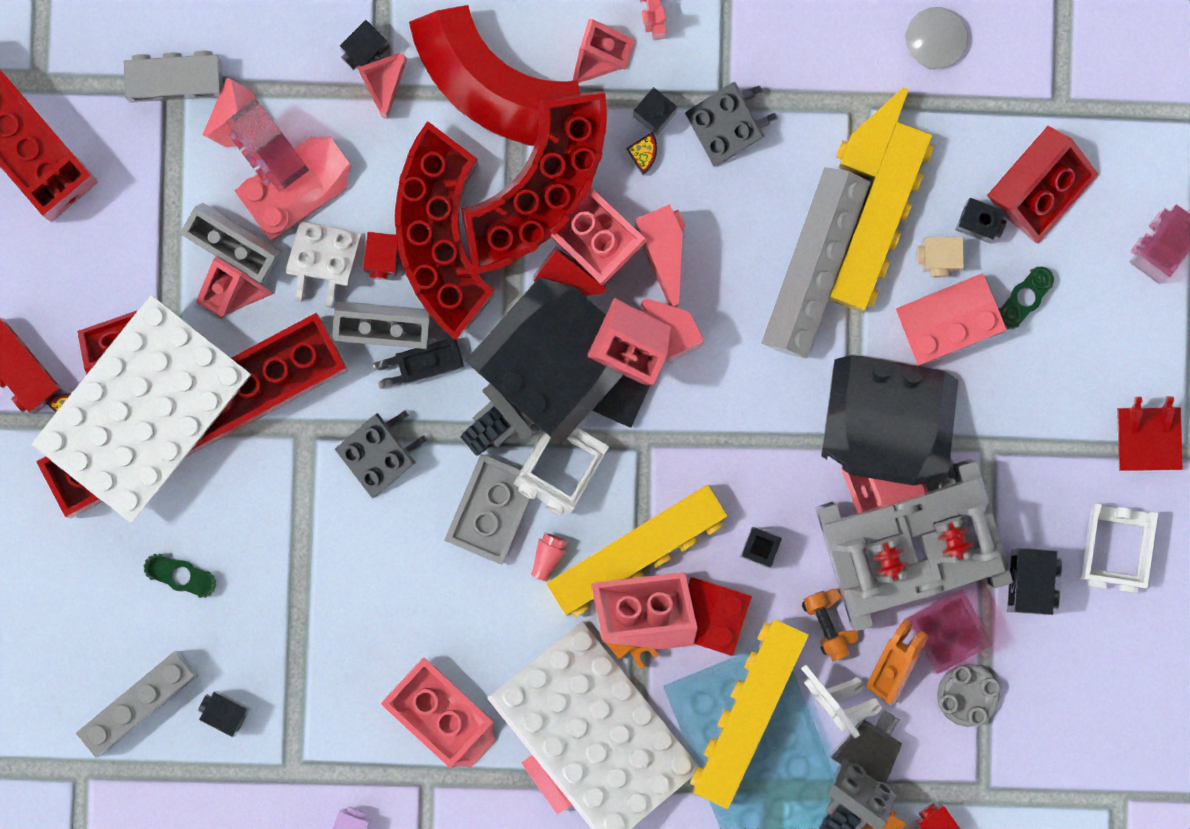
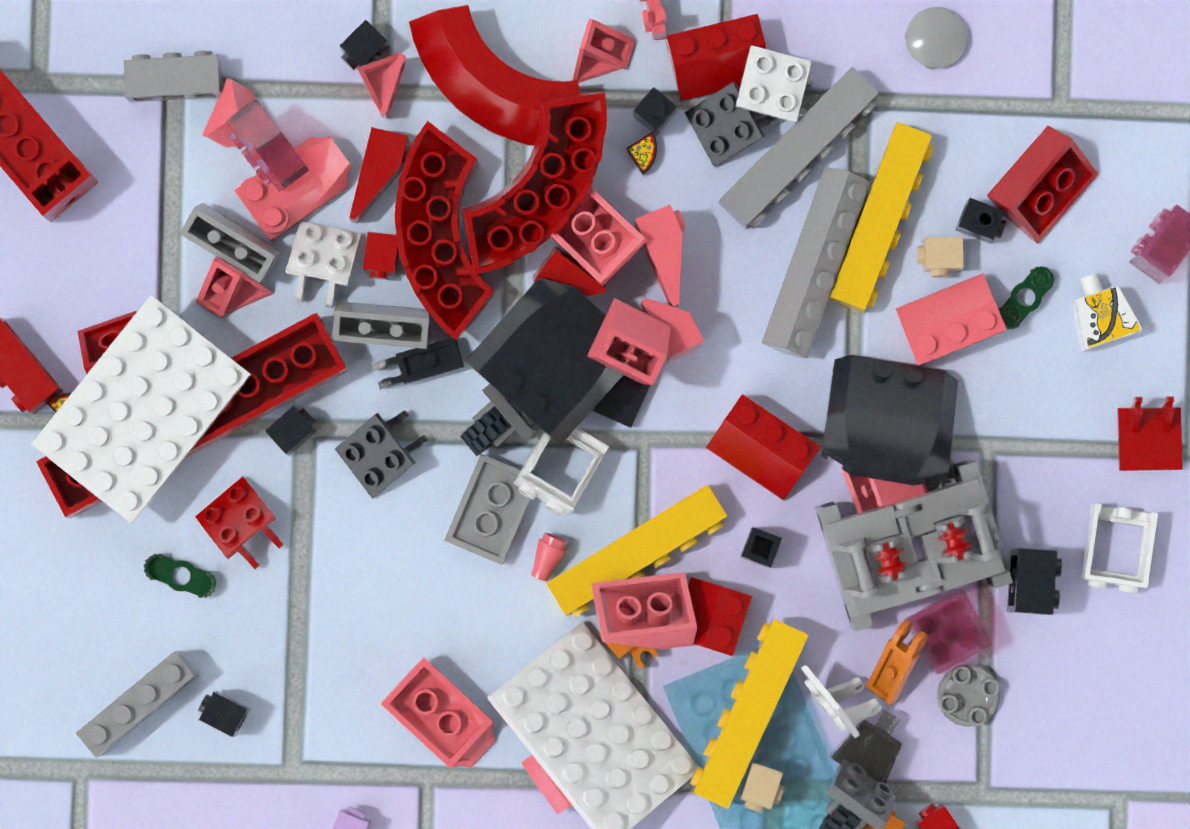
(237, 518): none -> red plate
(292, 429): none -> black brick
(380, 167): none -> red slope
(712, 55): none -> red slope
(761, 787): none -> tan brick
(762, 447): none -> red slope
(774, 84): none -> white plate
(798, 148): none -> light grey brick
(834, 643): orange piece -> none
(869, 142): yellow slope -> none
(1102, 315): none -> torso

